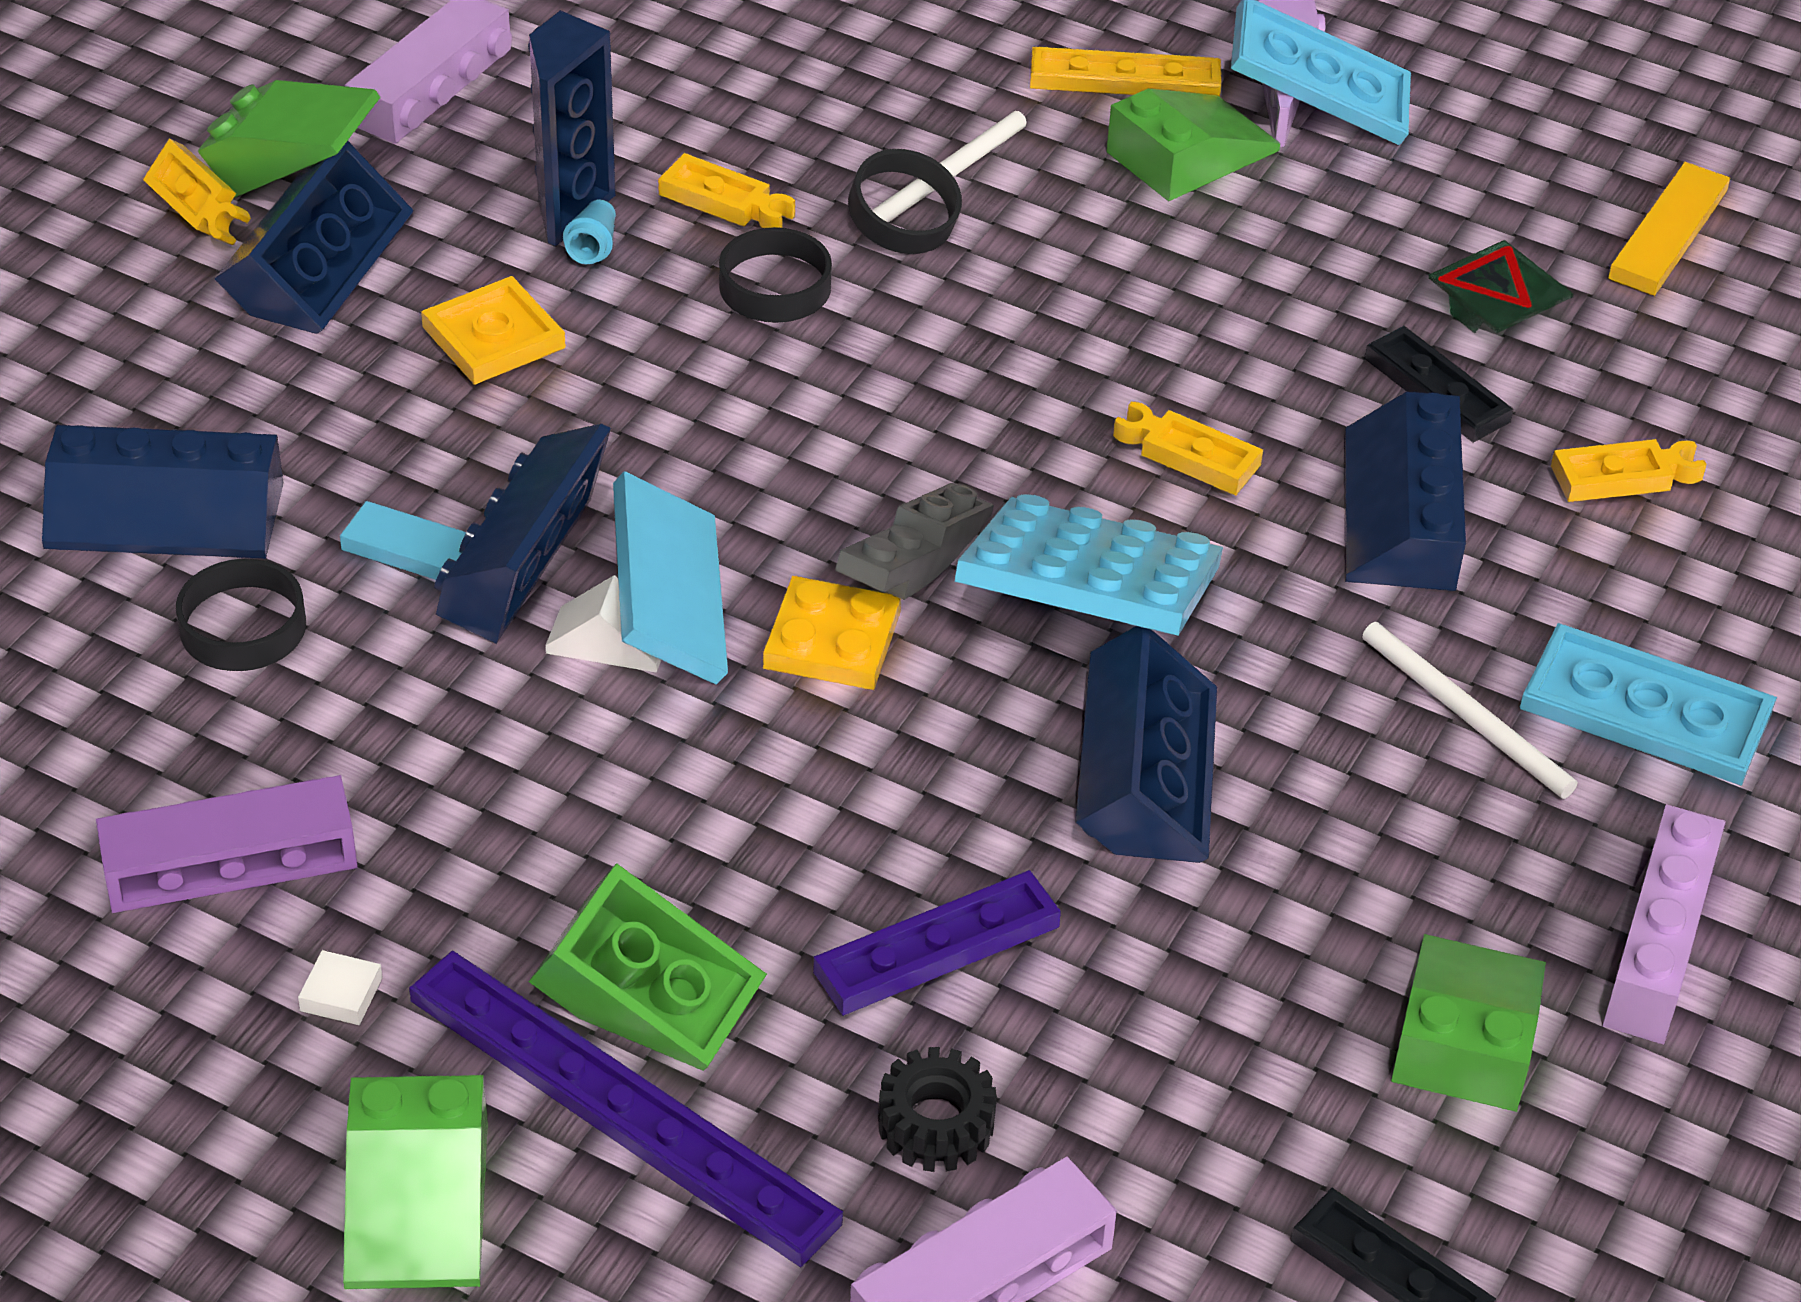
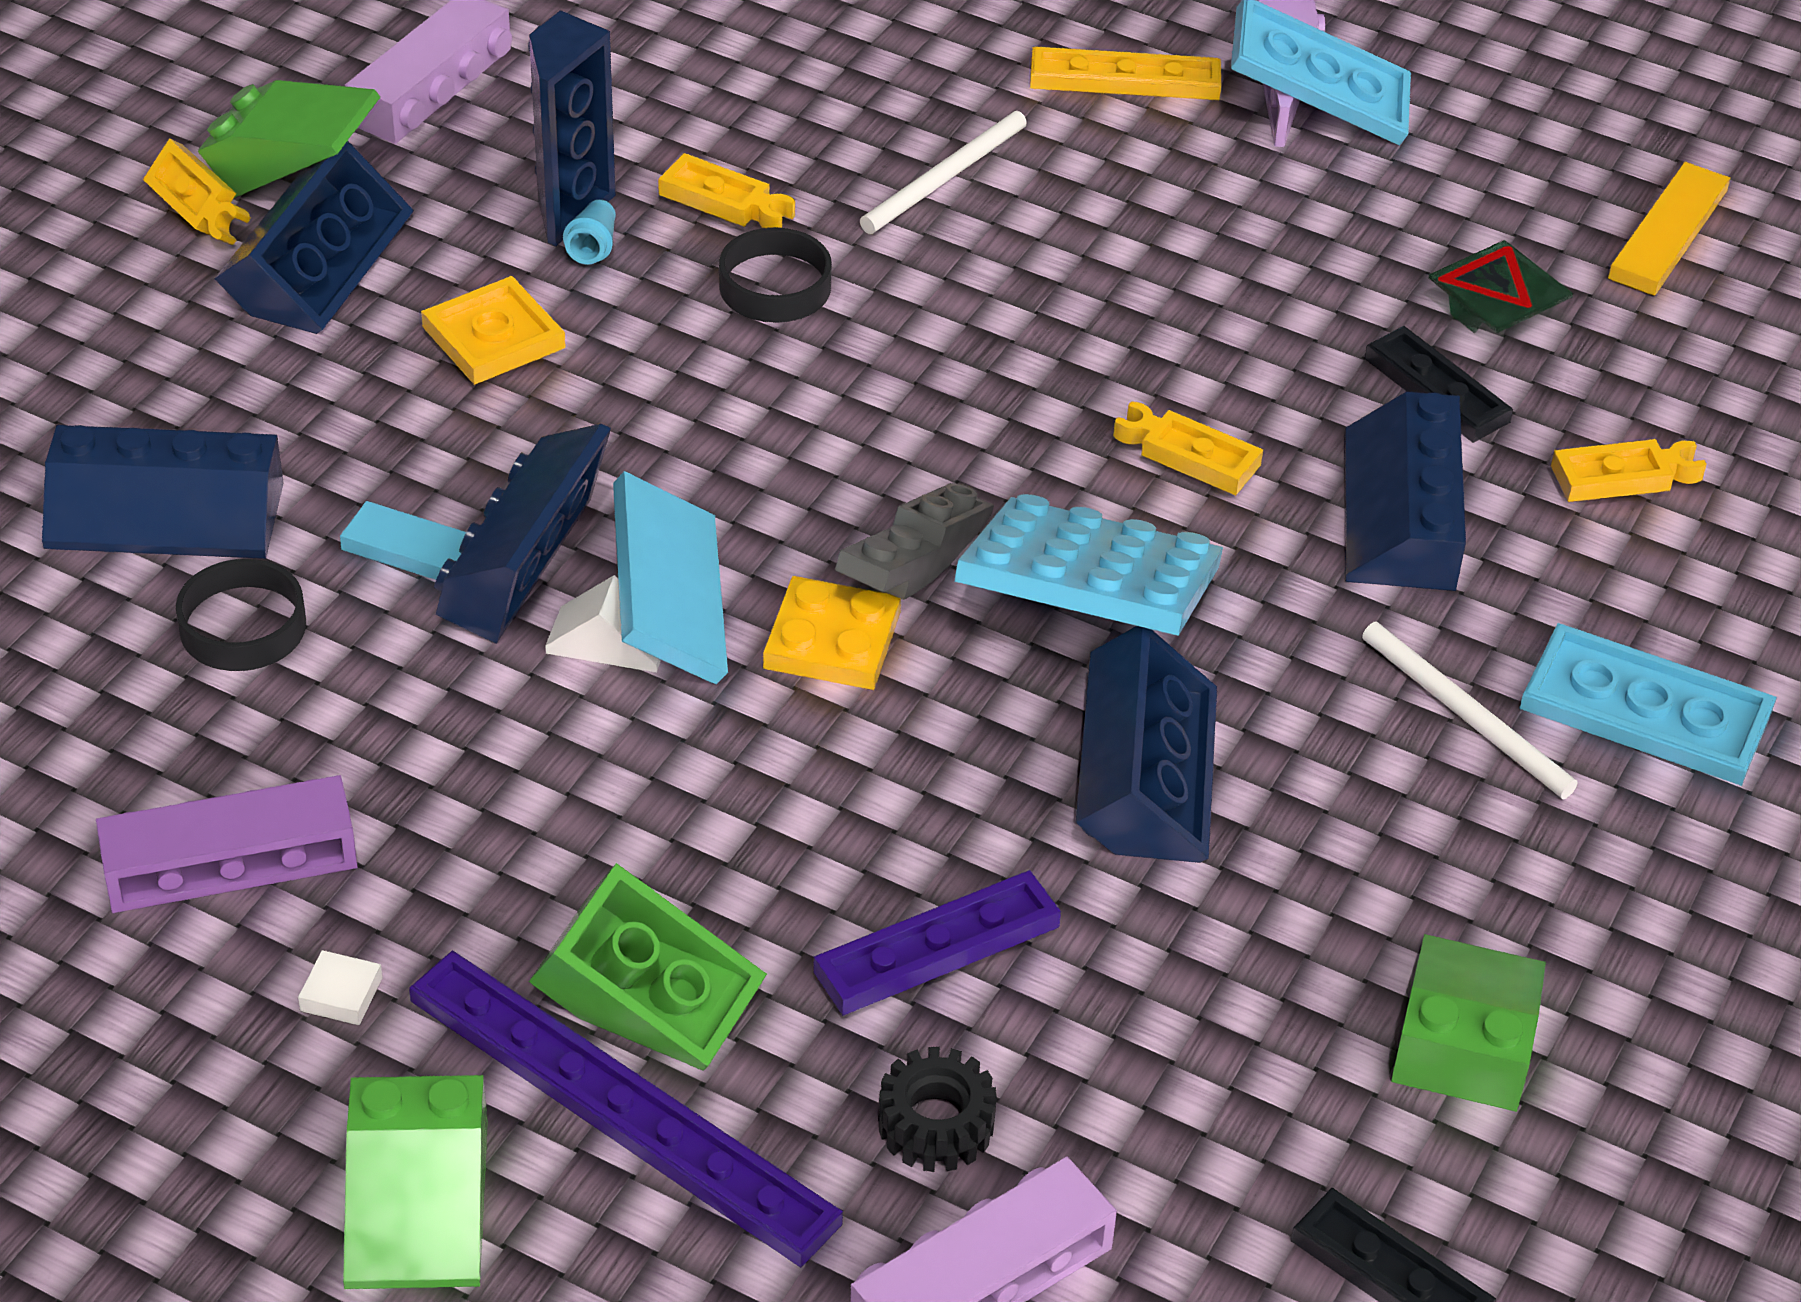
(916, 165): black tyre -> none
(1183, 139): bright green slope -> none
(1664, 925): lavender brick -> none

